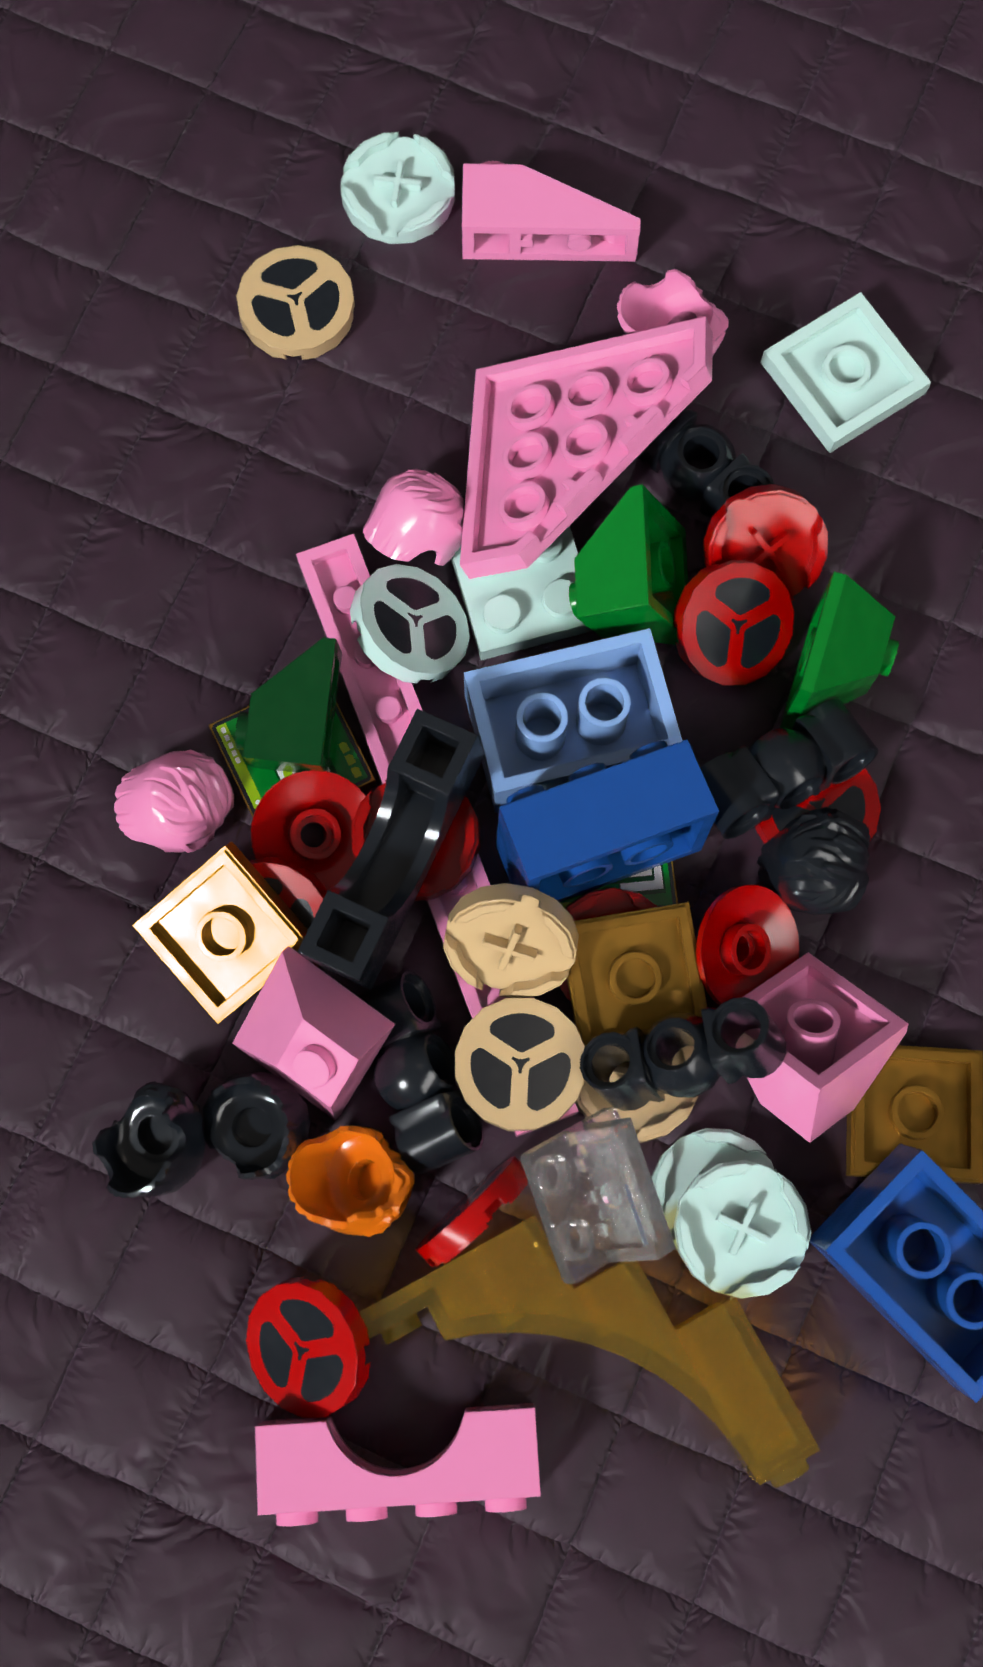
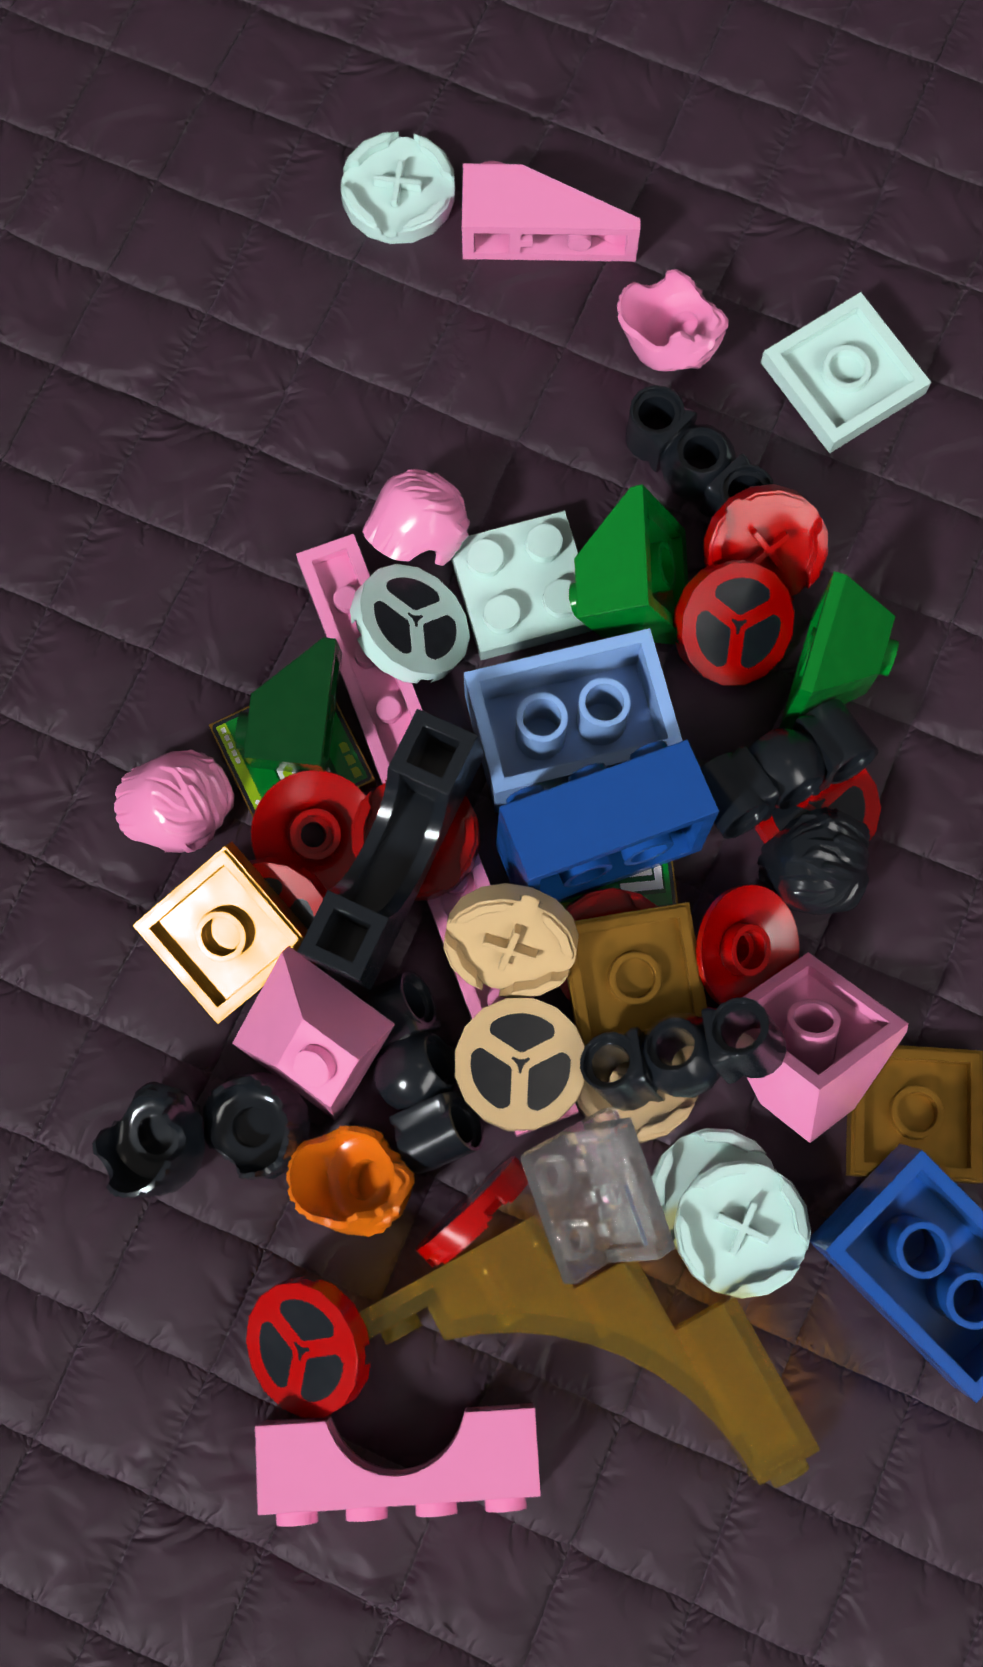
(296, 302): tan tile -> none
(563, 429): bright pink plate -> none

